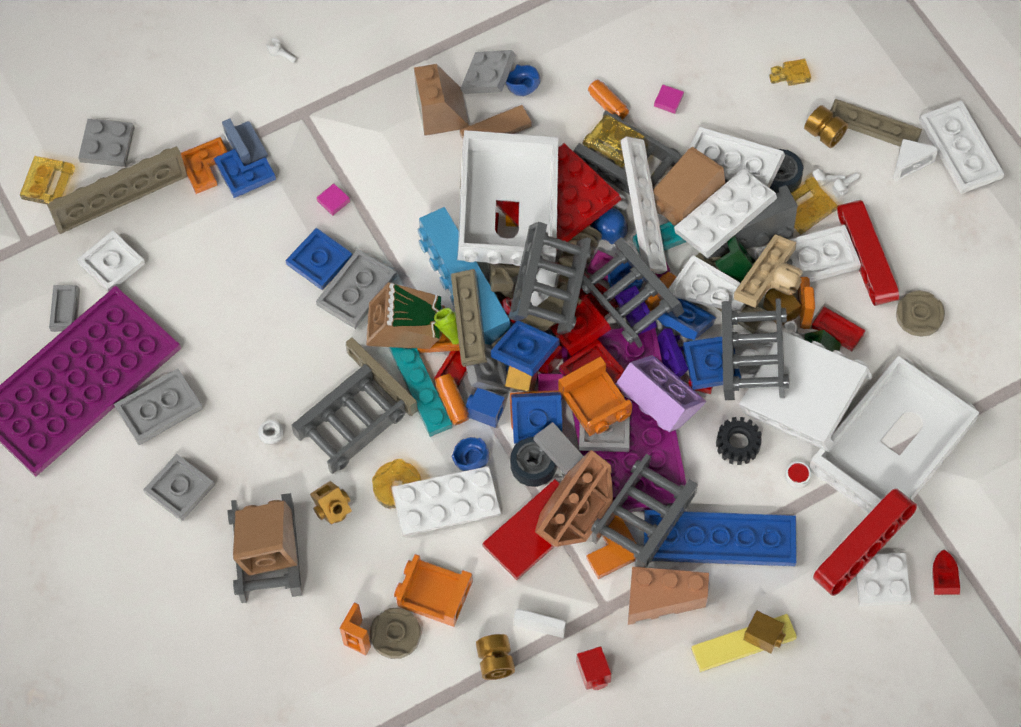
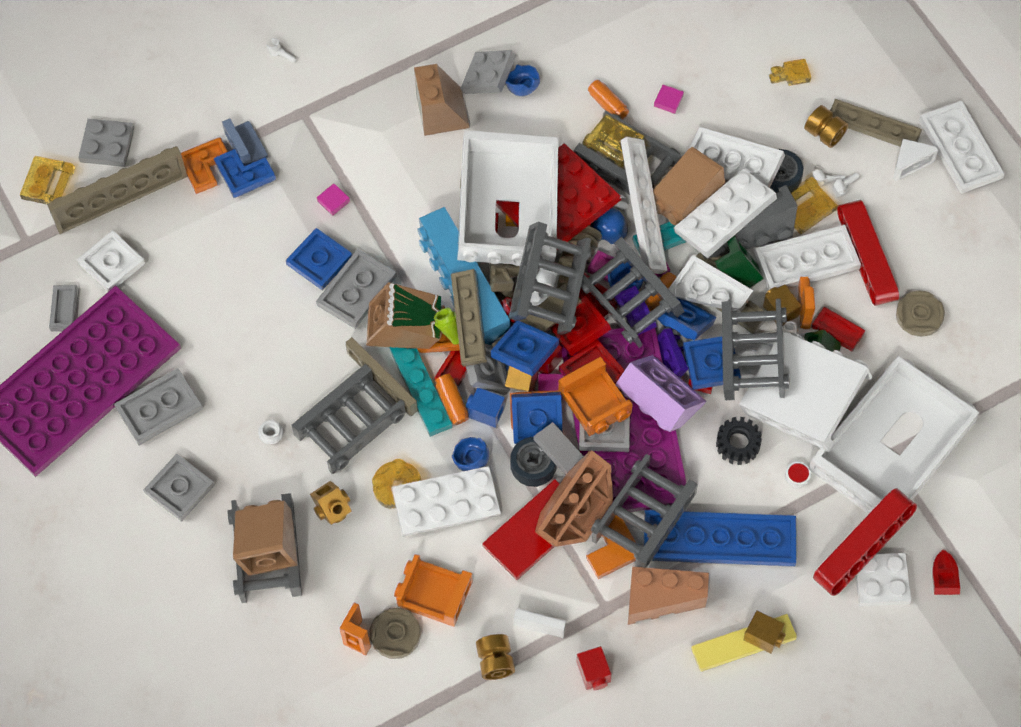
(506, 122): medium nougat tile -> none
(770, 272): tan plate -> none

